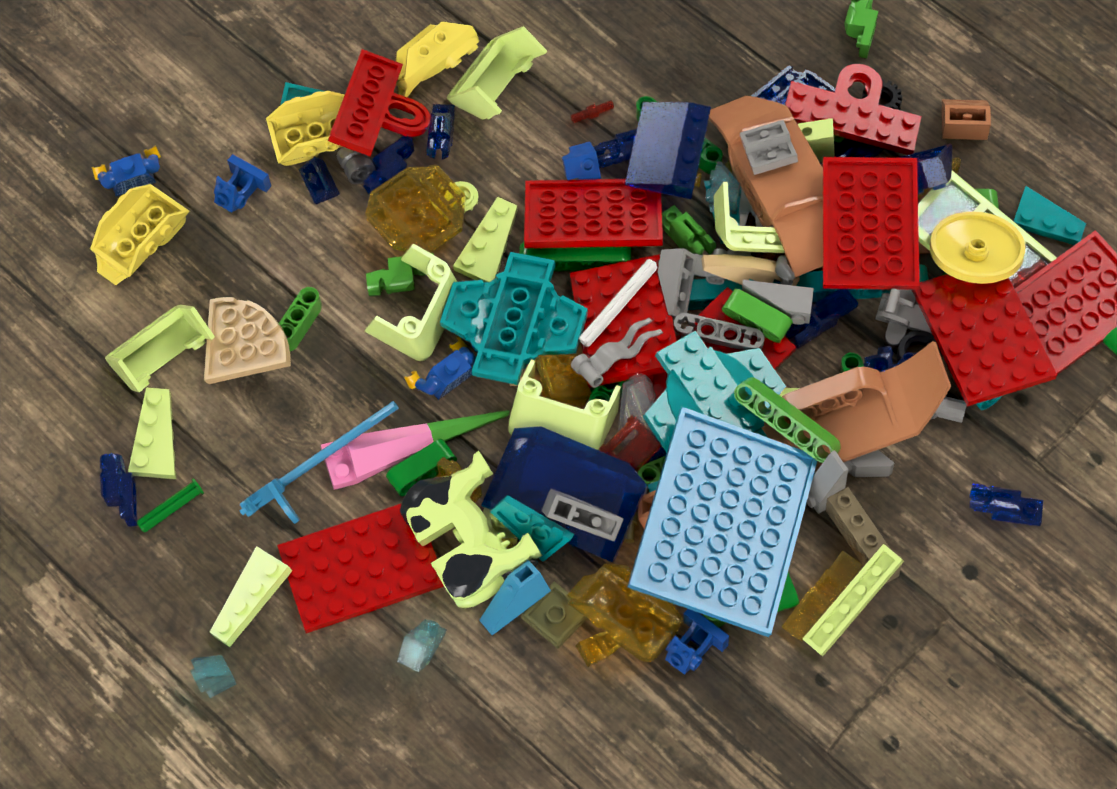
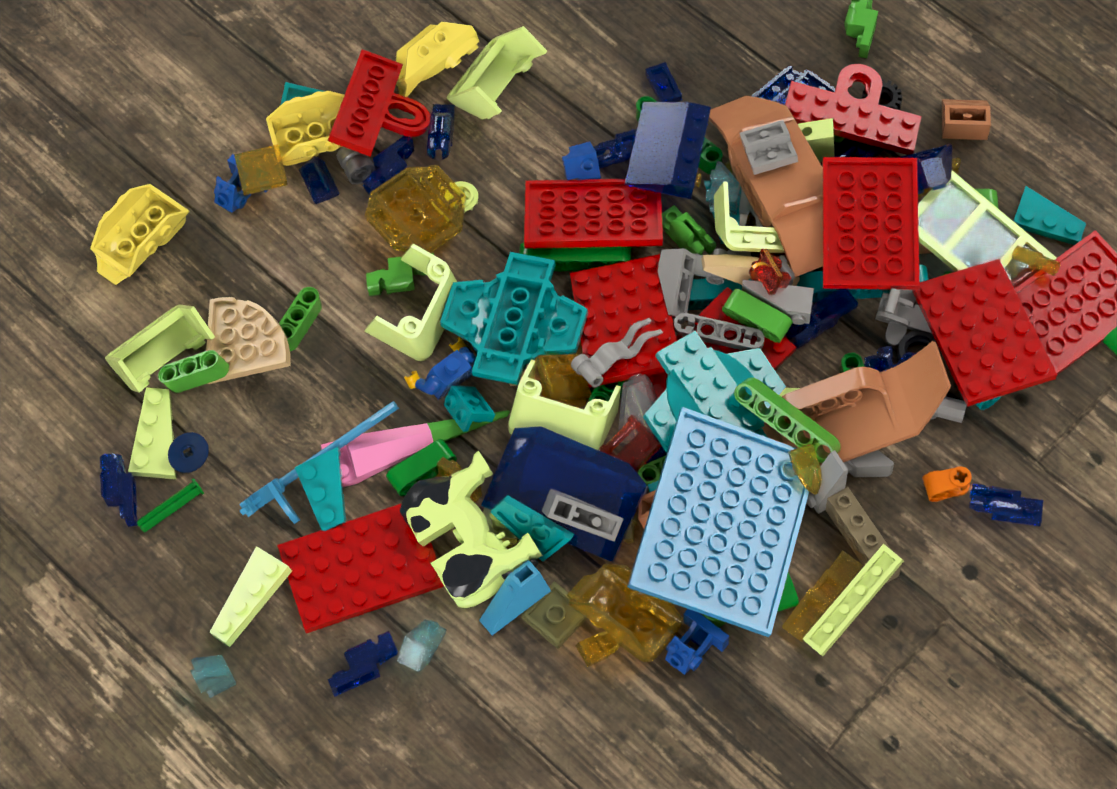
(129, 171): blue torso -> none
(190, 460): none -> dark blue piece
(193, 371): none -> bright green beam
(261, 169): none -> clear yellow tile
(323, 486): none -> teal wing
(362, 663): none -> clear blue plate
(467, 405): none -> teal bracket
(486, 247): yellowish green wing -> none
(592, 111): clear red bar -> none
(618, 302): white axle -> none
(663, 83): none -> clear blue plate
(768, 272): none -> clear red hips
(806, 467): none -> clear yellow plate
(944, 485): none -> orange piece
(977, 247): light yellow dish -> none
(1035, 260): none -> clear yellow pin

